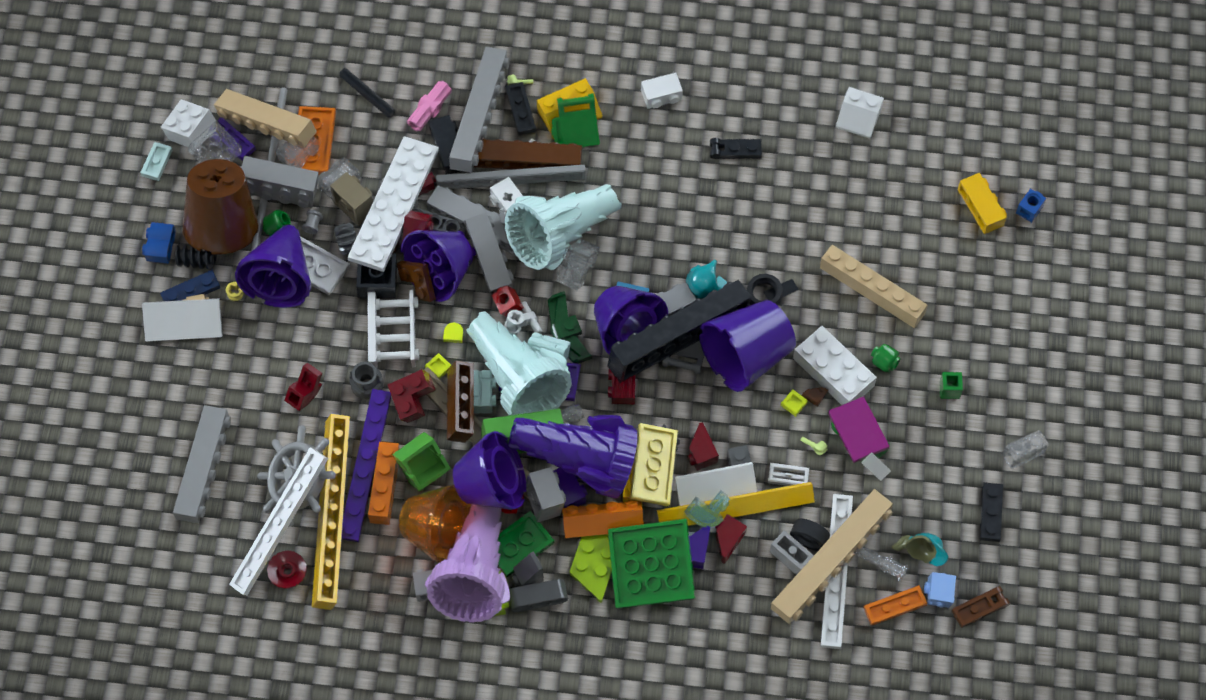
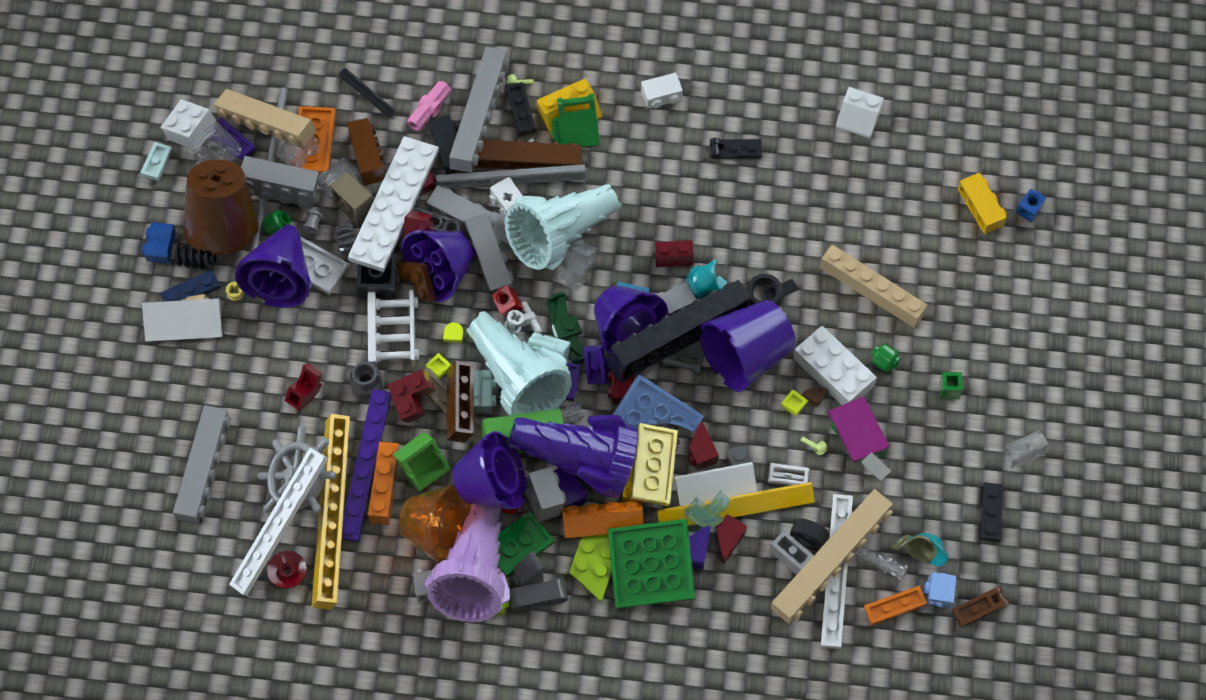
(366, 151): none -> reddish brown brick
(595, 364): none -> dark purple slope
(652, 405): none -> medium blue plate
(674, 253): none -> dark red brick

